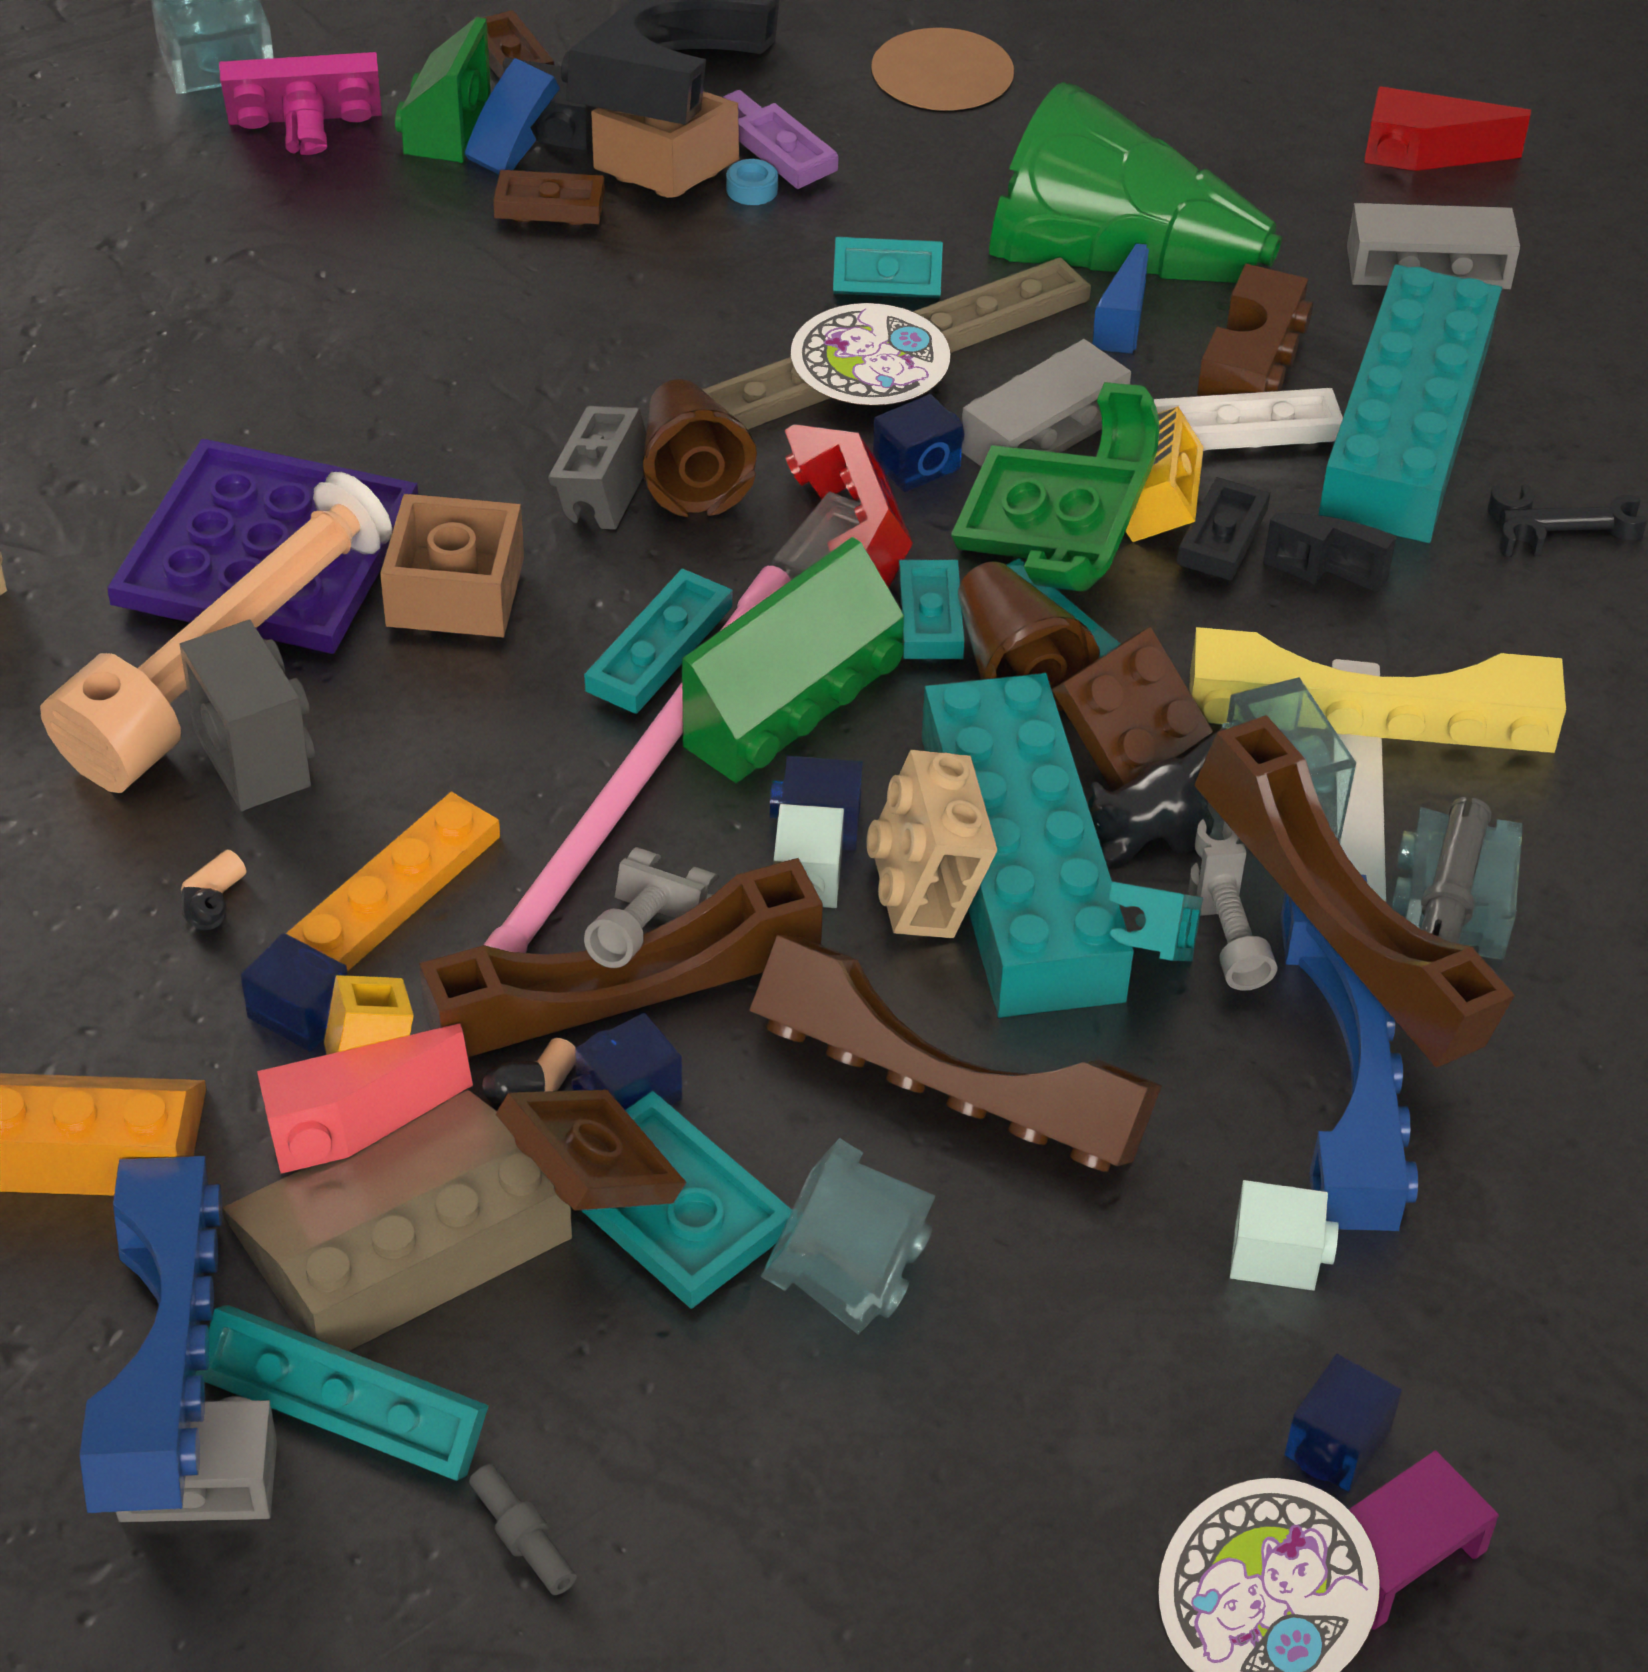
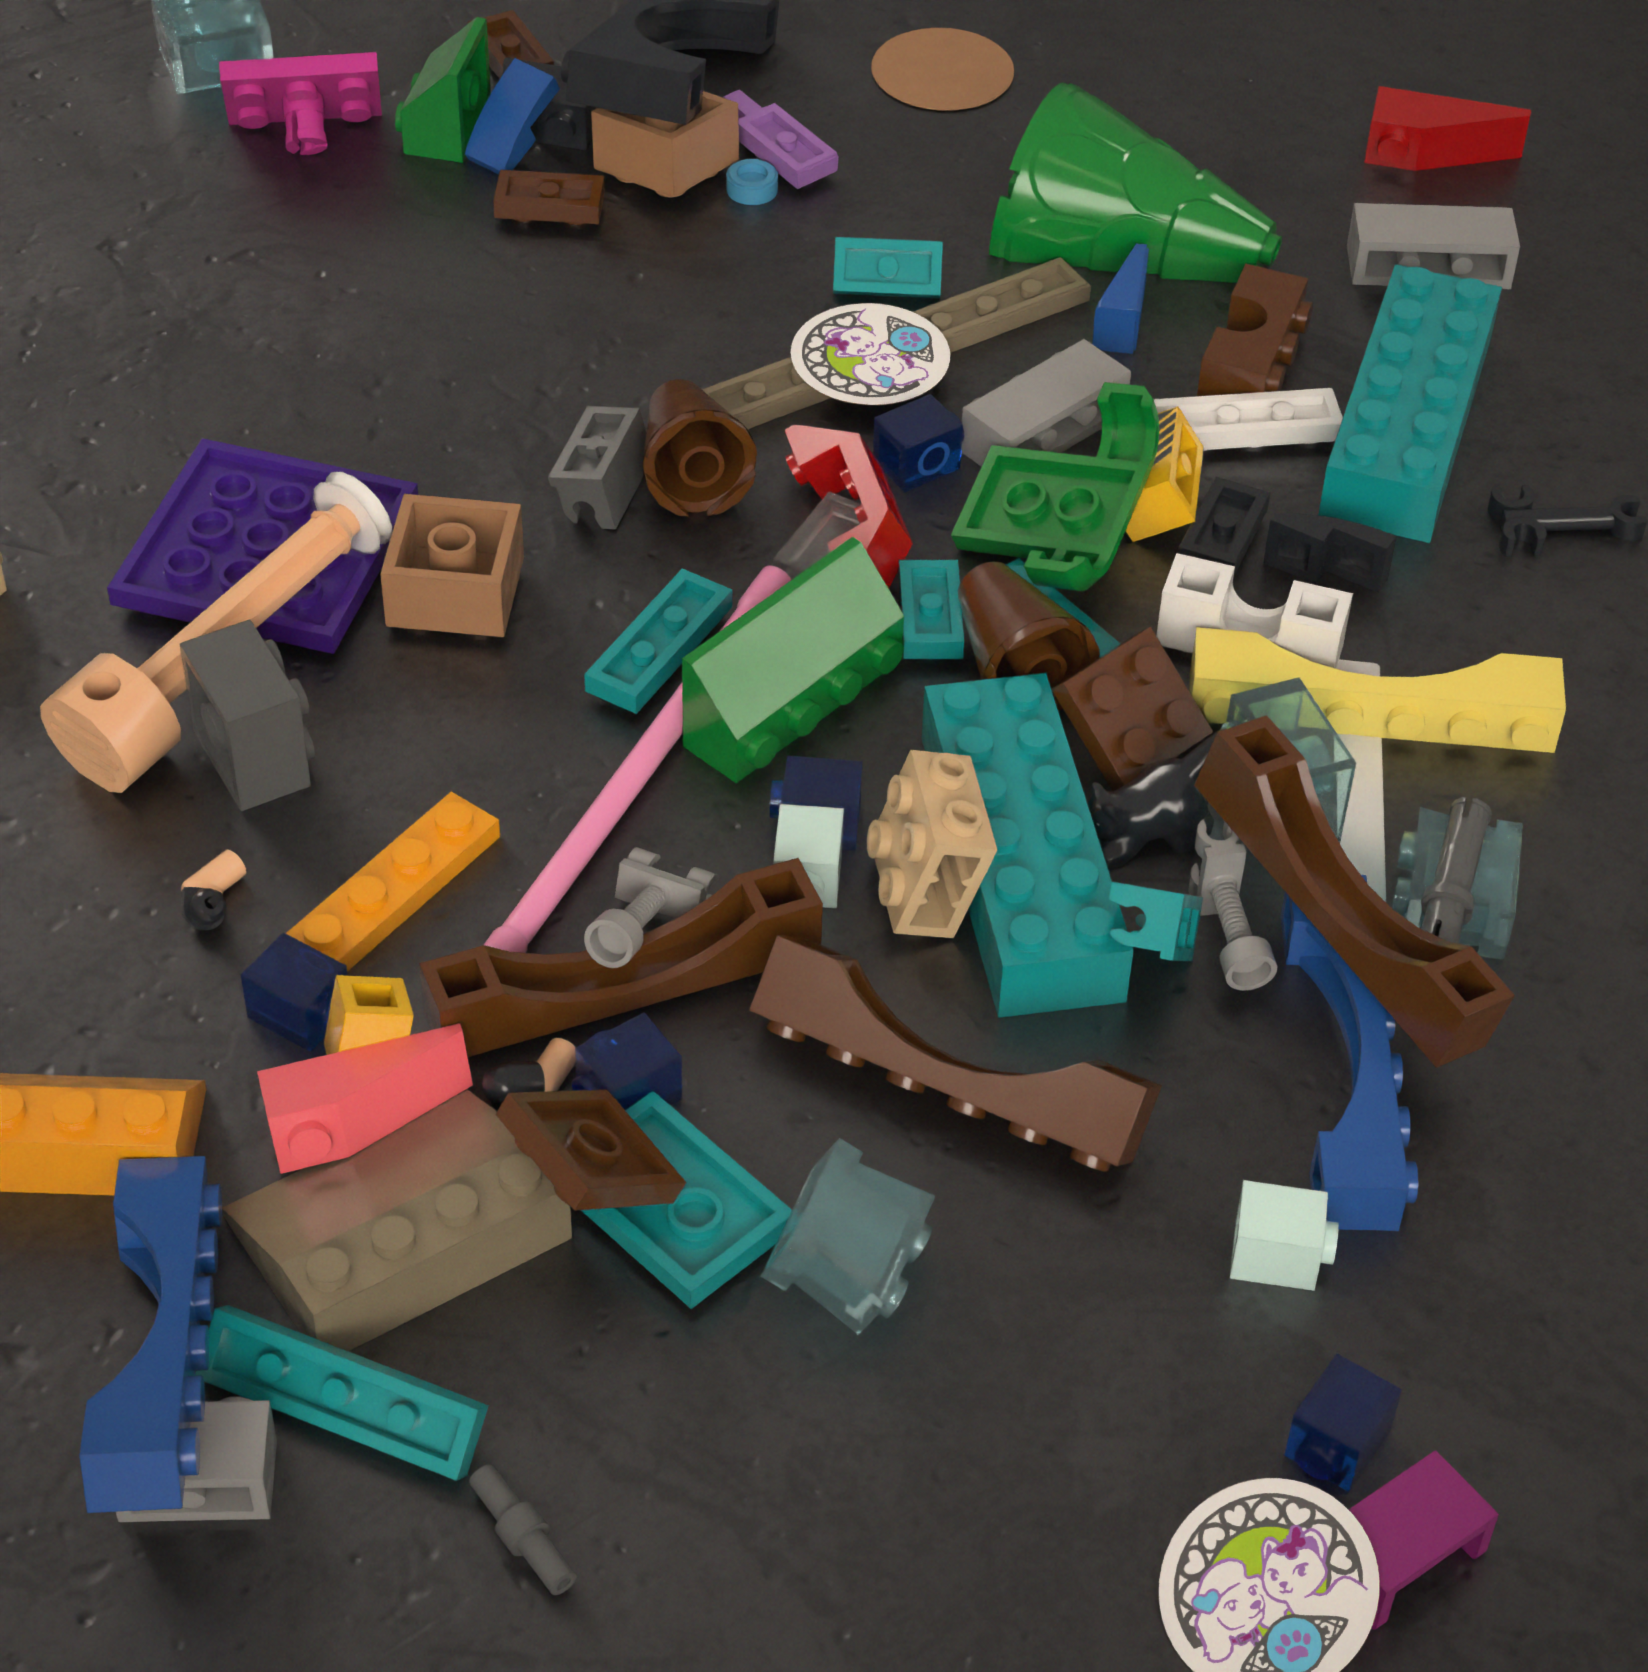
(1204, 597): none -> white arch

